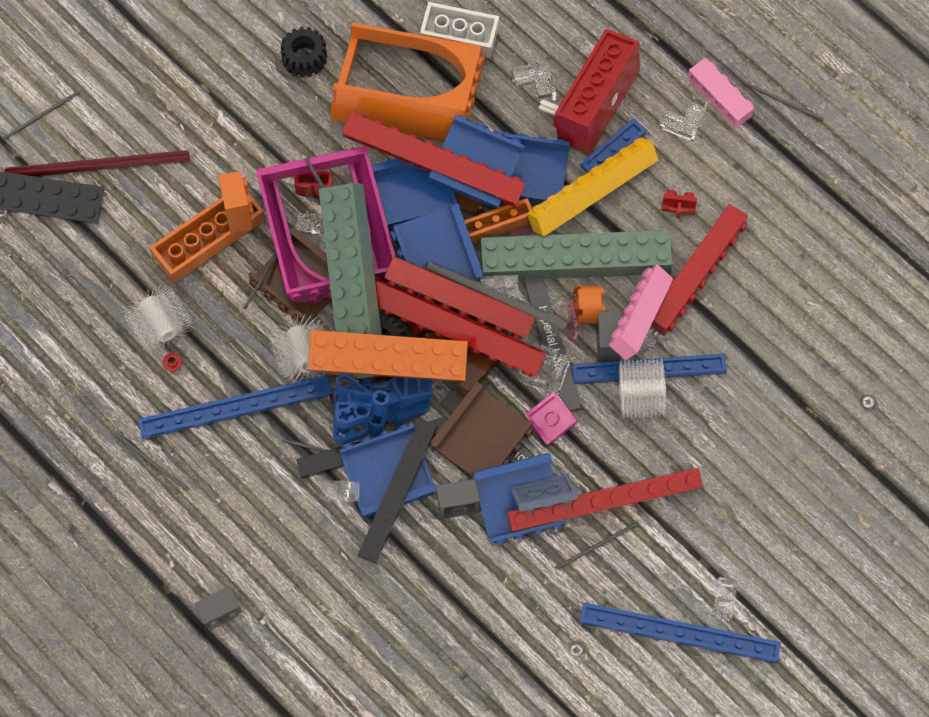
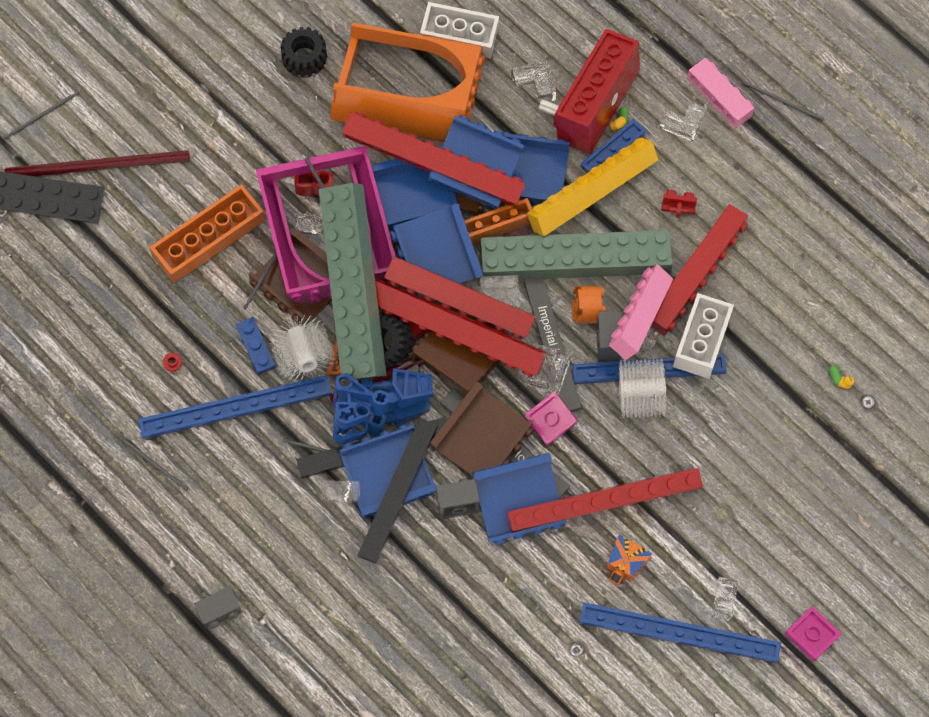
(158, 318): white piece -> none
(236, 201): orange brick -> none
(255, 345): none -> blue plate
(386, 356): orange brick -> none
(498, 295): dark grey tile -> none
(544, 492): sand blue plate -> none
(572, 318): clear pink piece -> none
(596, 546): dark grey piece -> none
(621, 121): none -> yellow arm
(626, 560): none -> torso
(703, 336): none -> white brick
(813, 634): none -> dark pink plate
(841, 381): none -> arm

